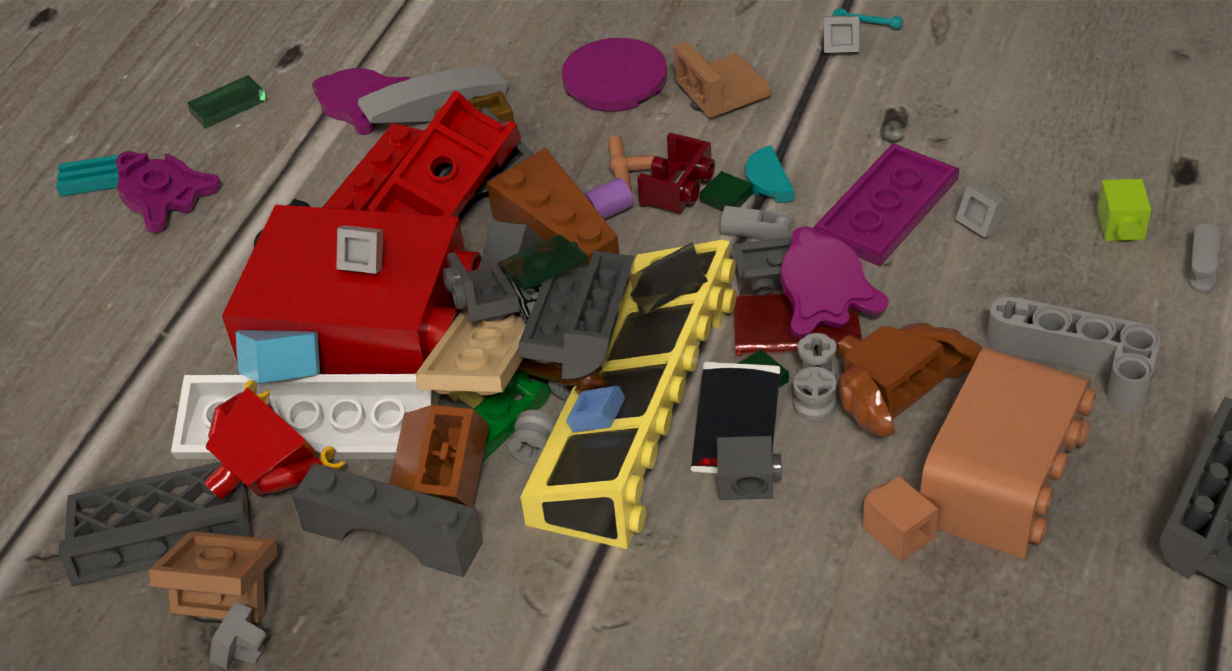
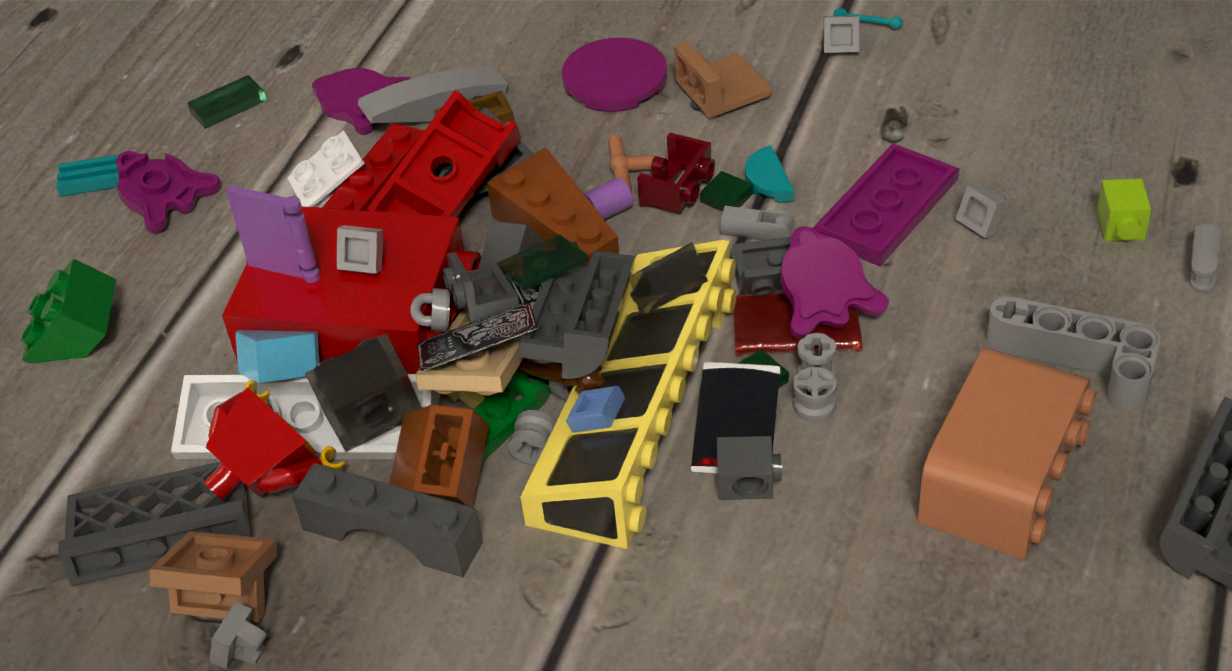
(69, 315): none -> green slope
(273, 233): none -> medium lavender piece
(318, 176): none -> white hinge
(363, 391): none -> clear smoke brick
(440, 309): none -> light grey tile
(475, 336): none -> black sticker
(898, 368): dark orange torso -> none
(899, 518): nougat brick -> none

